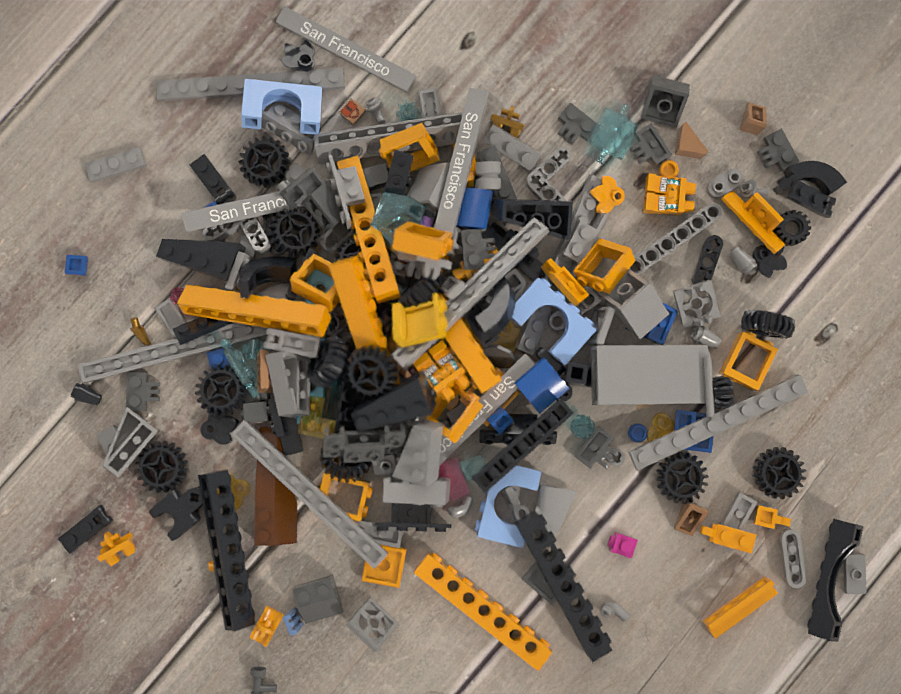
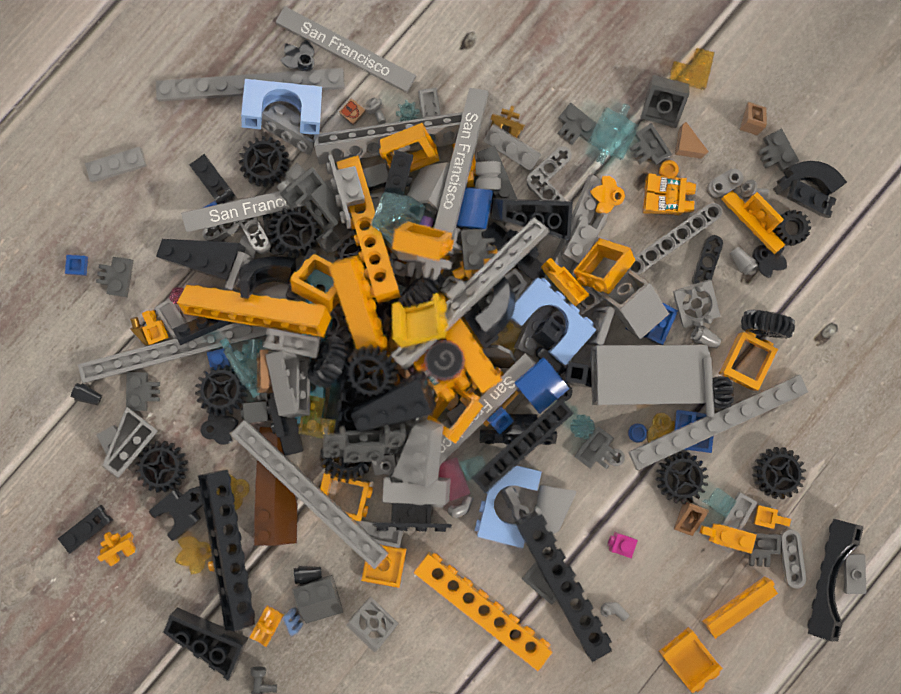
(117, 276): none -> dark grey hinge
(155, 330): none -> light orange plate
(191, 554): none -> clear yellow plate
(206, 641): none -> black wedge
(306, 574): none -> black cone
(444, 360): none -> black tile
(548, 332): none -> black brick
(690, 660): none -> light orange panel
(696, 73): none -> clear yellow plate
(720, 502): none -> clear light blue panel
(764, 546): none -> dark grey hinge

